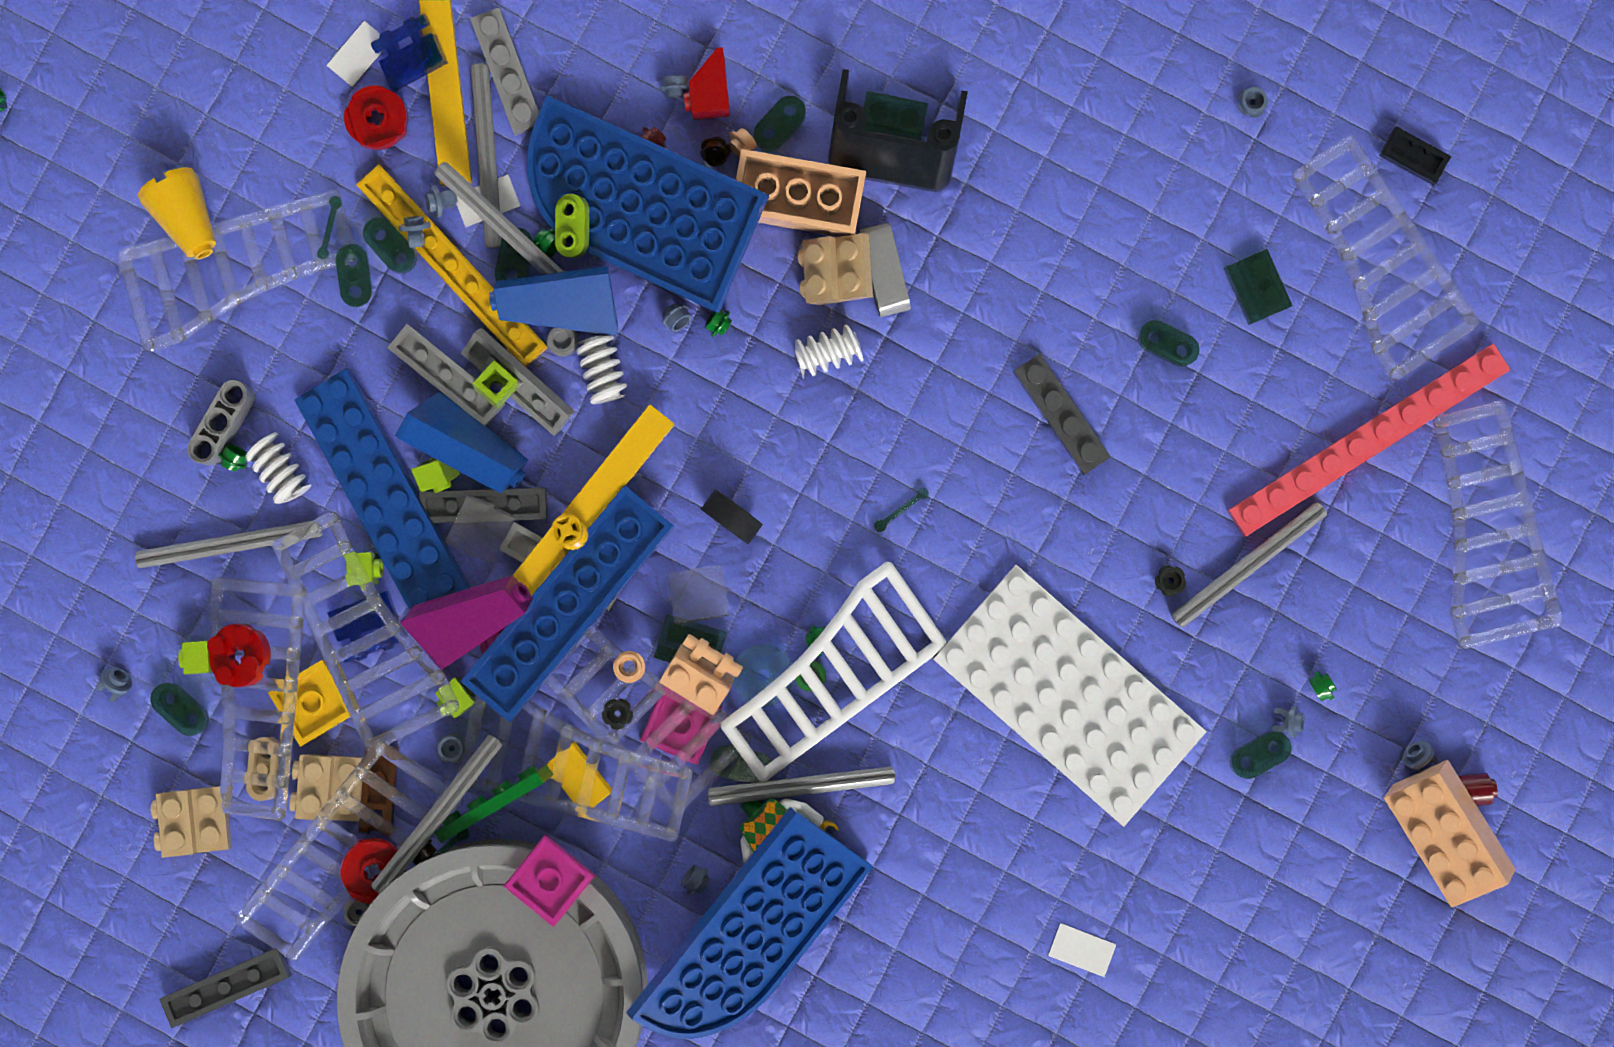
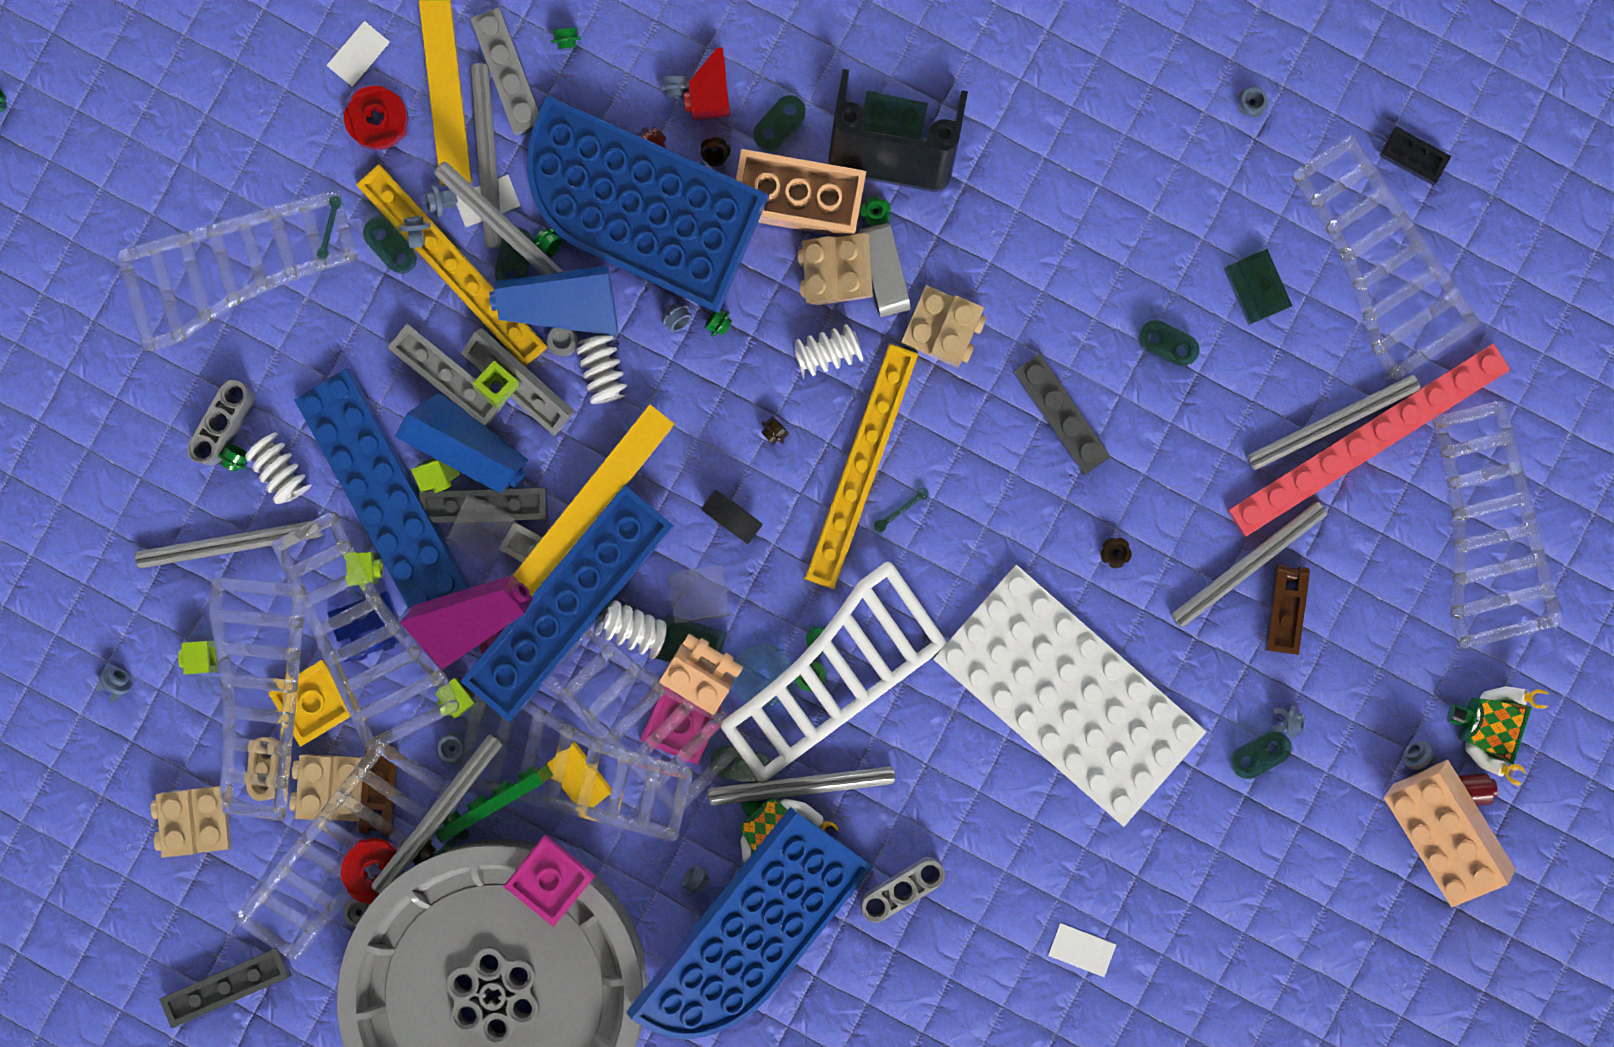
(180, 210): yellow cone -> none
(180, 710): plate -> none
(223, 650): red plate -> none
(354, 275): plate -> none
(415, 59): clear blue plate -> none
(564, 527): yellow wheel -> none
(565, 37): none -> green plate
(572, 225): lime plate -> none
(611, 707): pearl dark grey plate -> none
(621, 659): light nougat plate -> none
(632, 626): none -> white piece
(741, 140): light nougat plate -> none
(774, 431): none -> dark brown plate
(861, 466): none -> yellow tile
(875, 203): none -> green plate
(893, 903): none -> light grey beam
(944, 326): none -> tan plate
(1124, 552): none -> dark brown plate
(1178, 580): pearl dark grey plate -> none
(1287, 610): none -> reddish brown plate
(1323, 686): green plate -> none
(1333, 422): none -> light grey axle
(1495, 727): none -> torso

